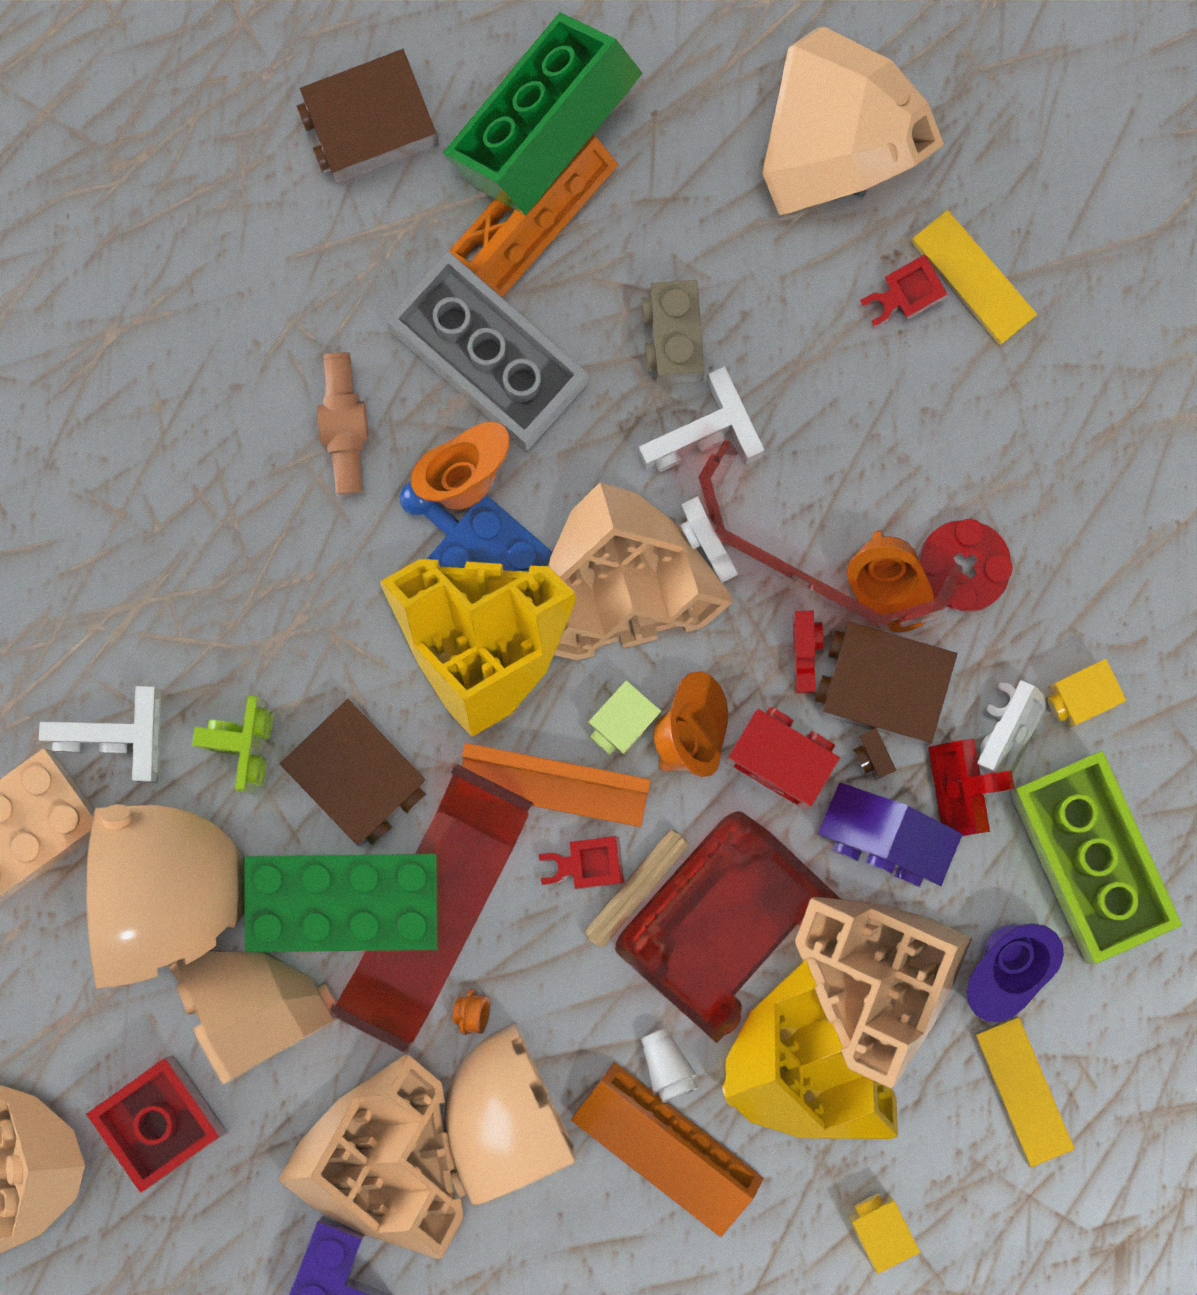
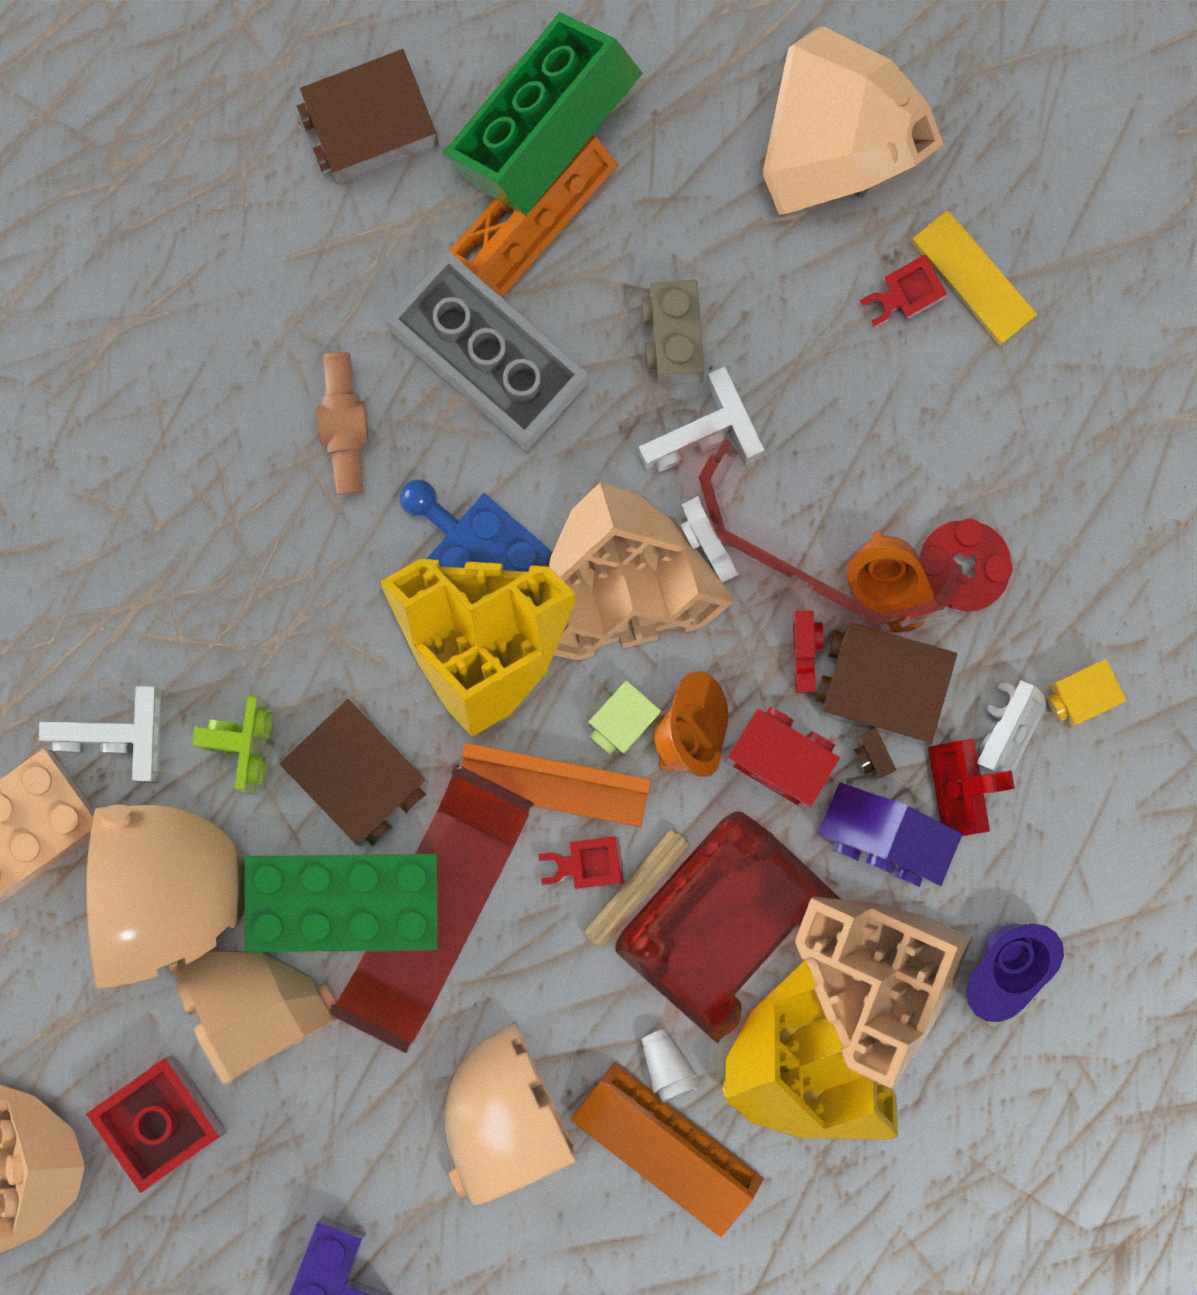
(383, 1161): light nougat brick -> none
(462, 468): orange piece -> none
(471, 1012): orange plate -> none
(883, 1232): yellow brick -> none
(1024, 1092): yellow tile -> none
(1095, 858): lime brick -> none

